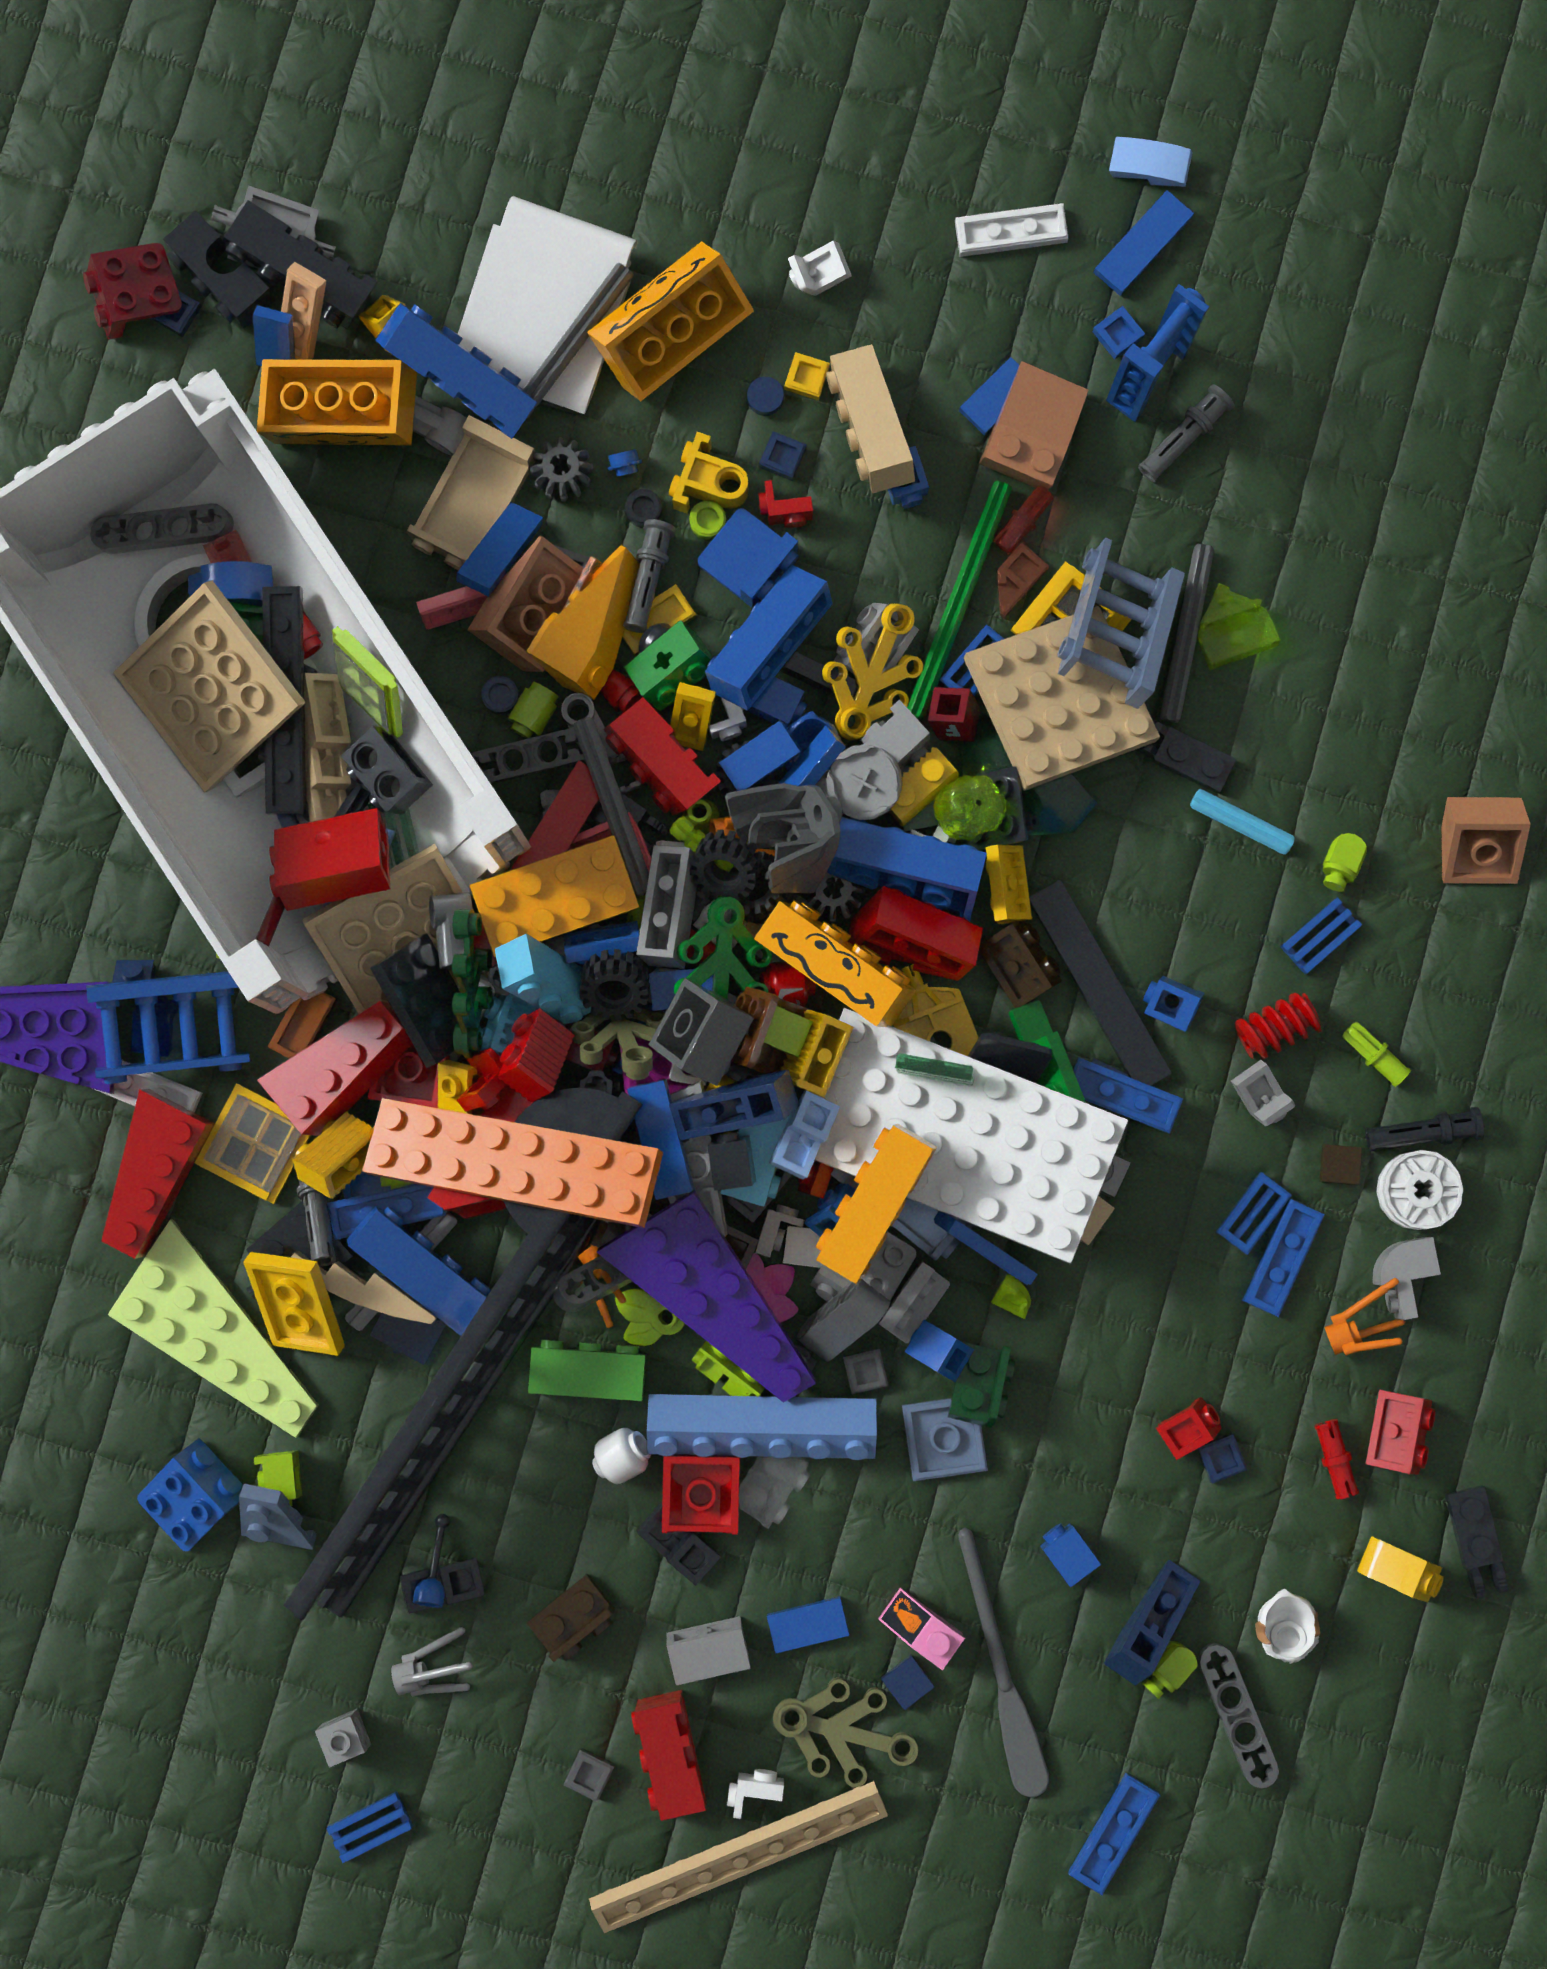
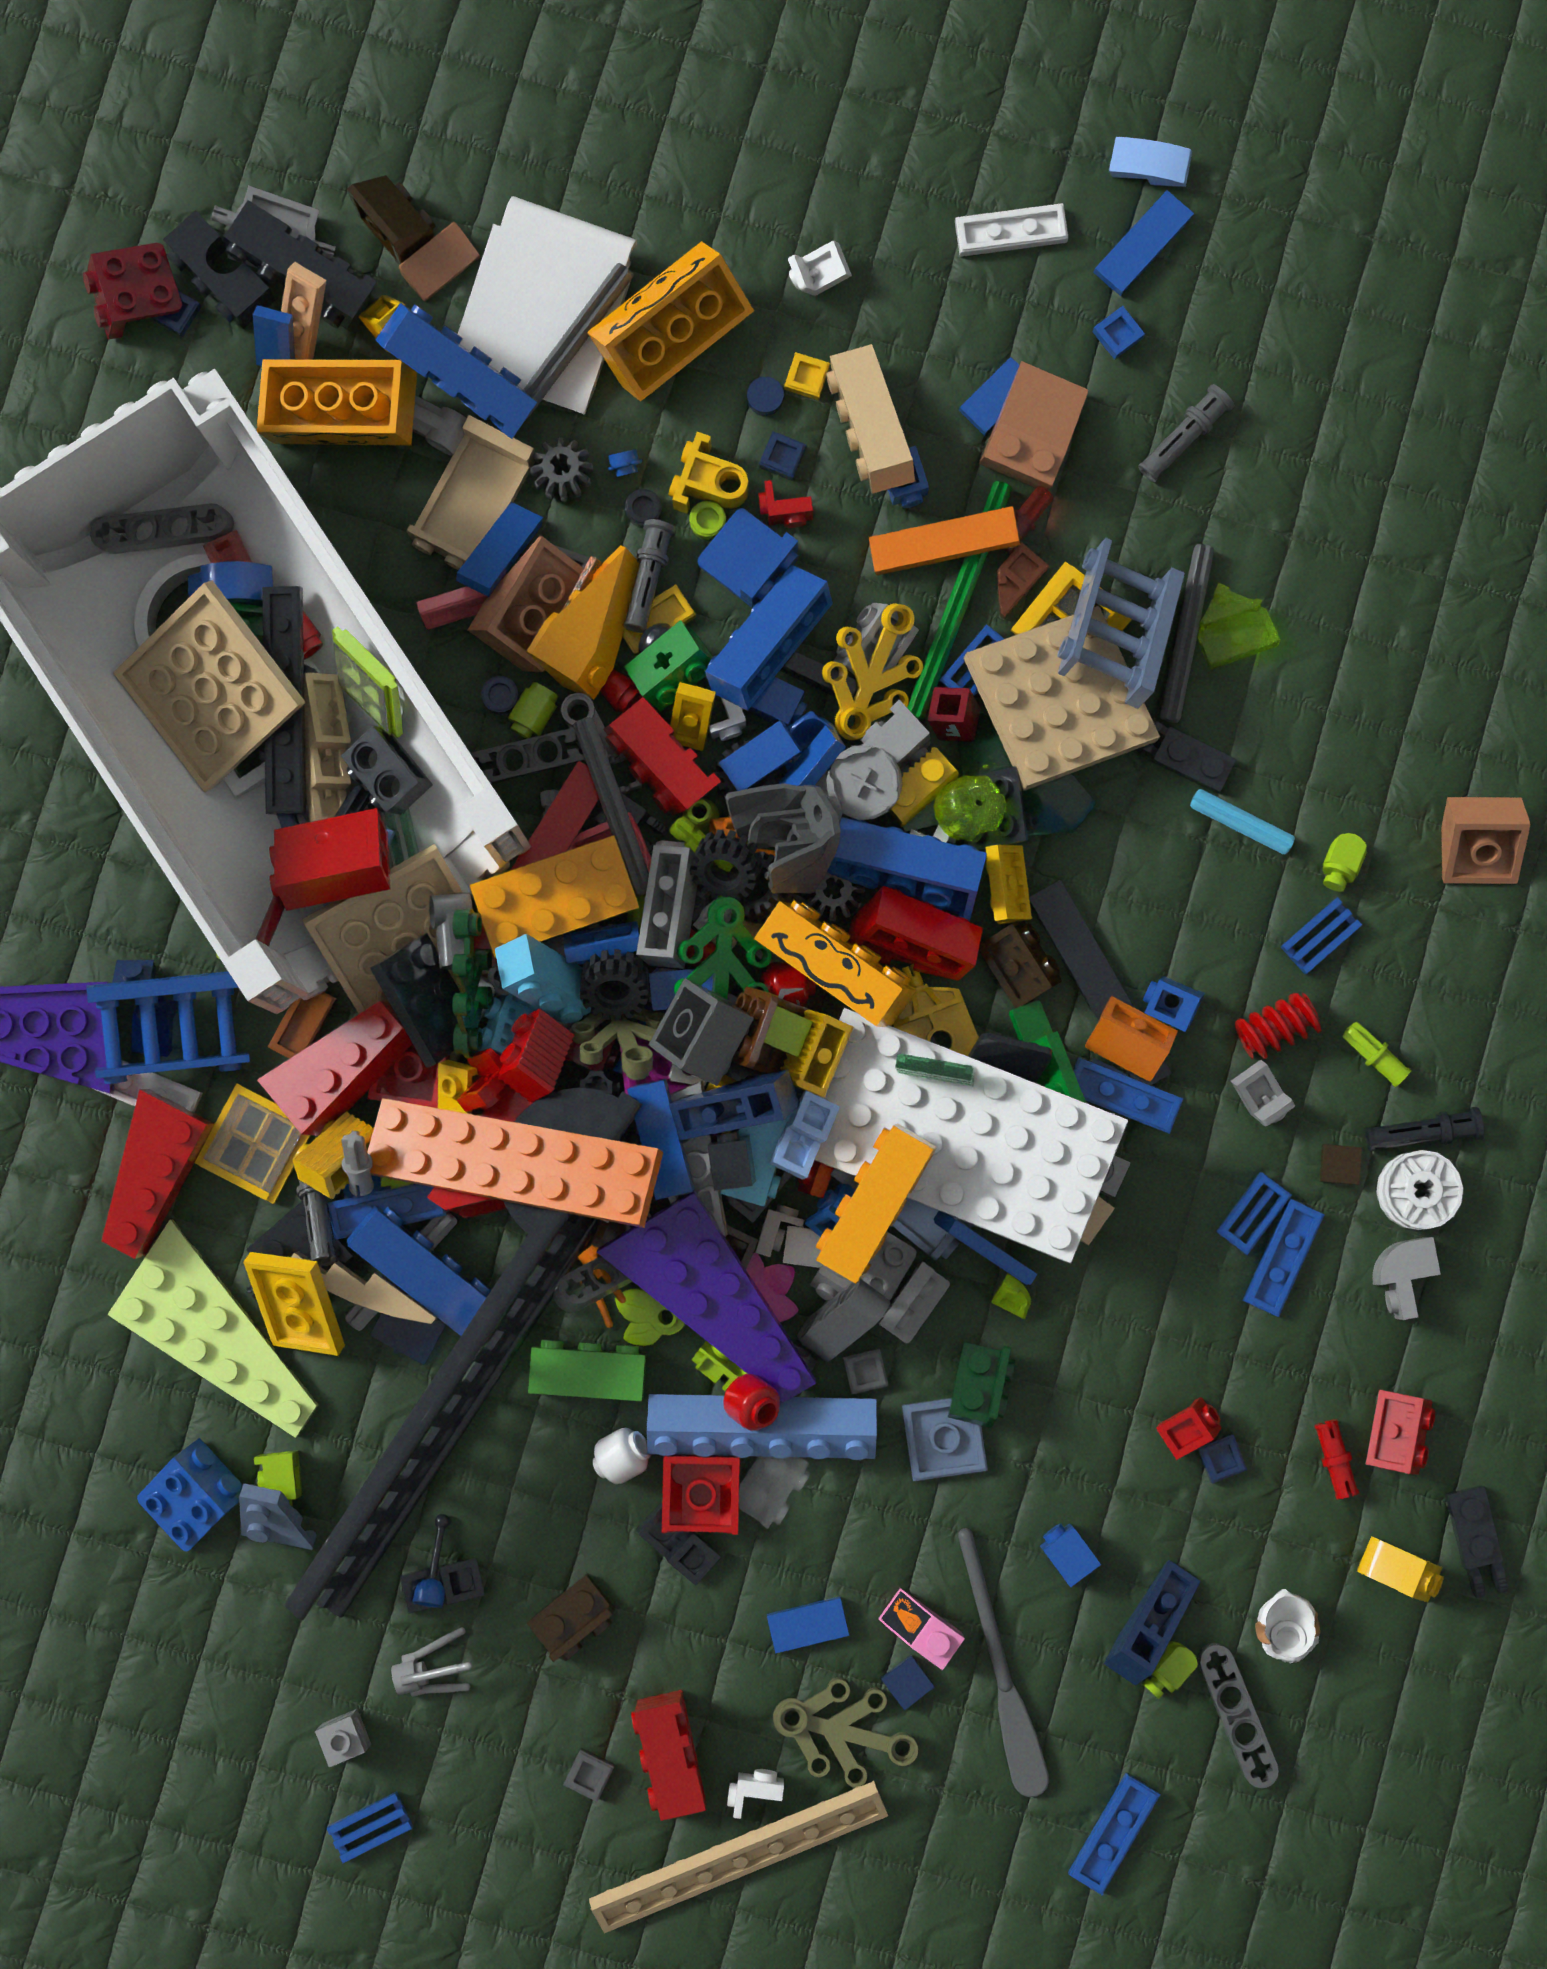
(357, 1163): none -> light grey axle
(391, 217): none -> dark brown slope
(439, 261): none -> nougat slope
(707, 1650): light grey hinge -> none
(751, 1402): none -> red head
(939, 1350): blue brick -> none
(944, 540): none -> orange tile
(1131, 1039): none -> orange panel
(1142, 366): blue fence -> none
(1346, 1337): orange plant -> none

